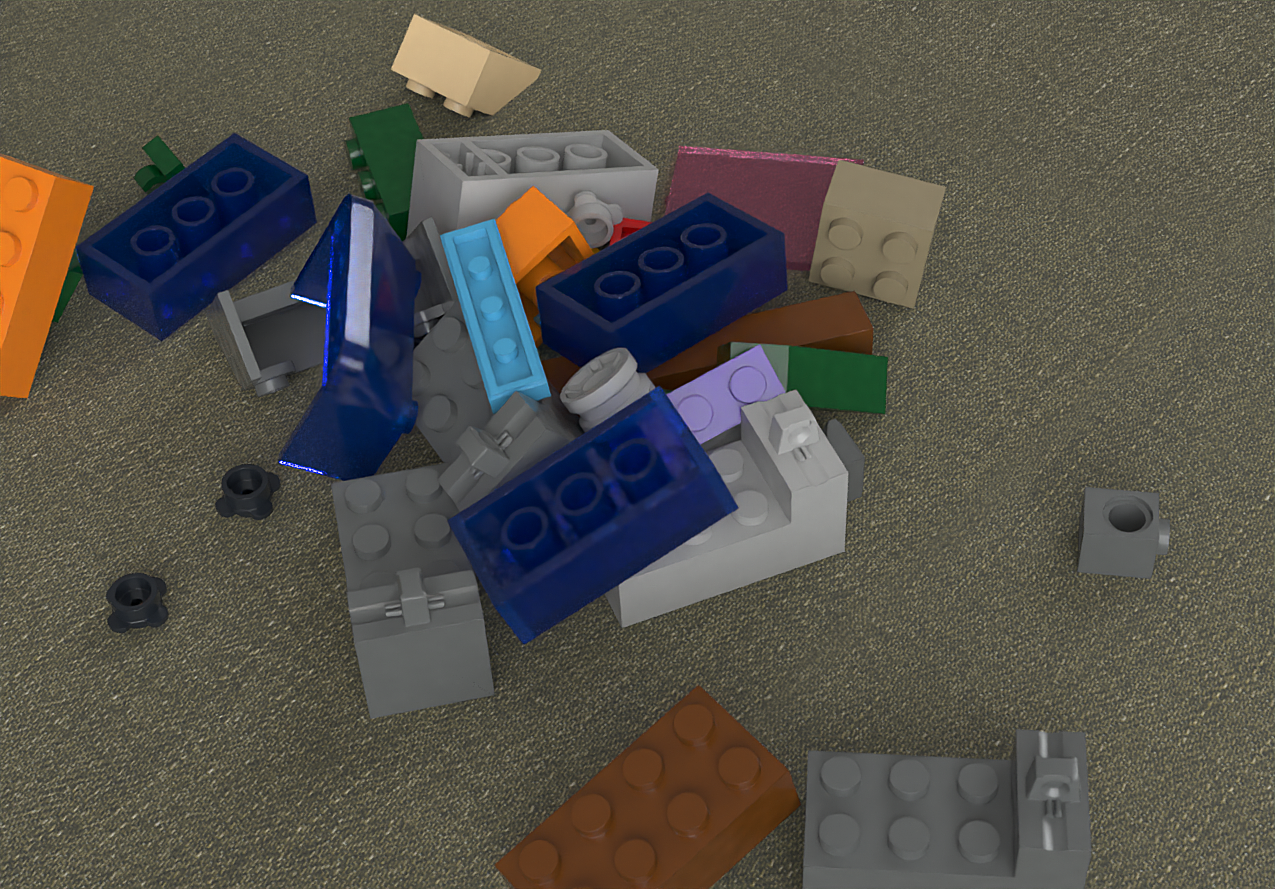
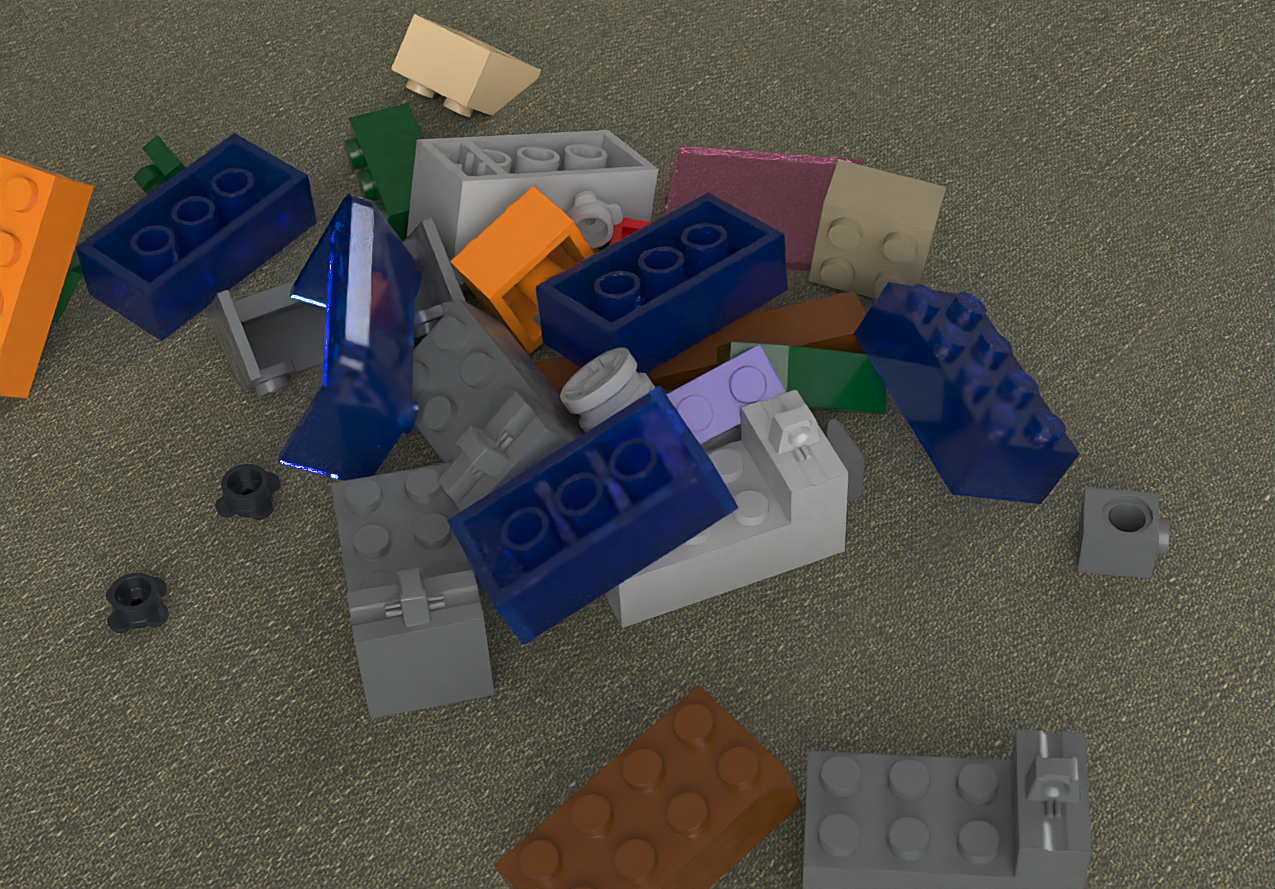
(494, 314): dark azure tile -> none
(965, 394): none -> clear blue brick

